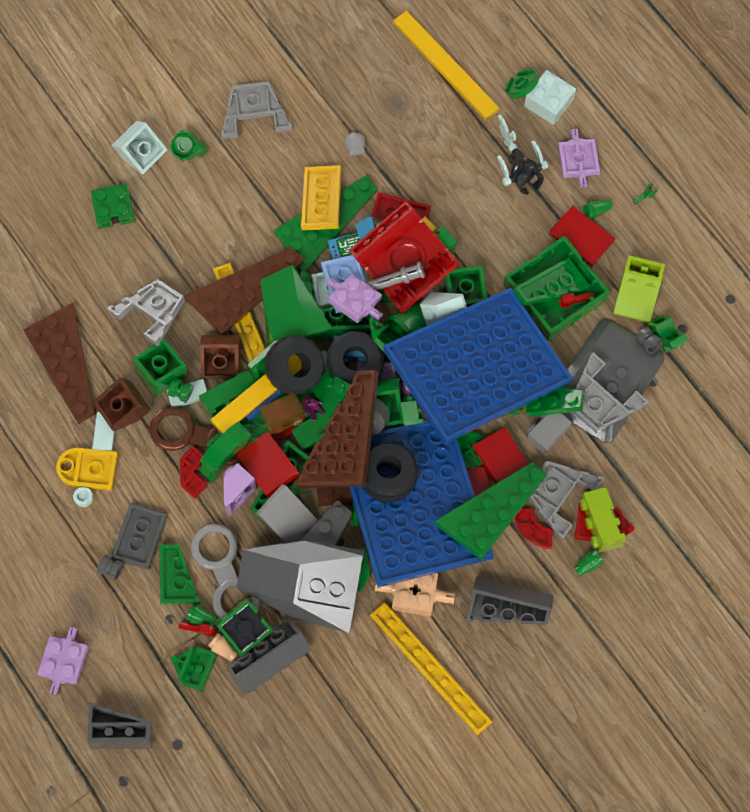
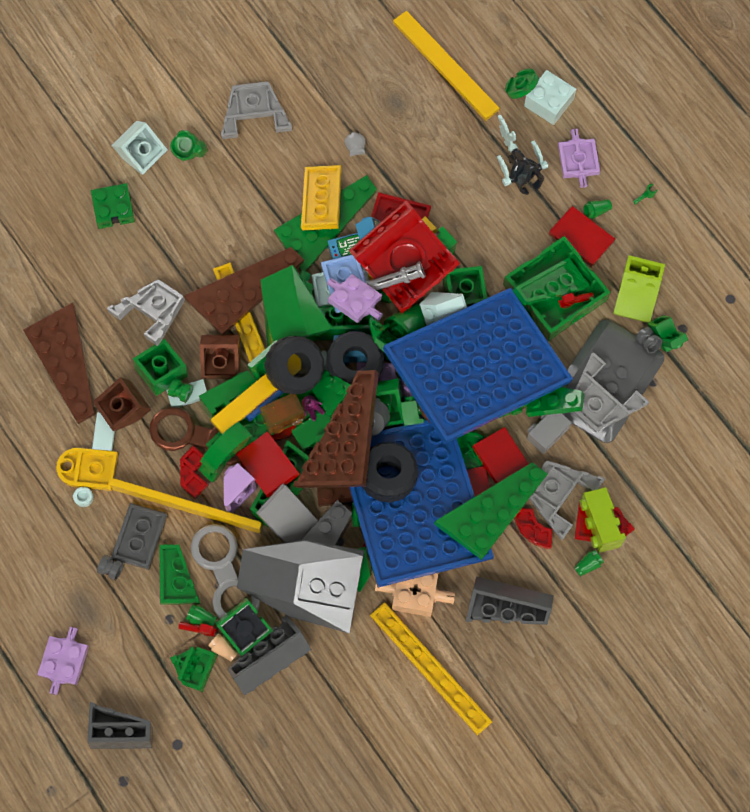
(186, 505): none -> yellow tile

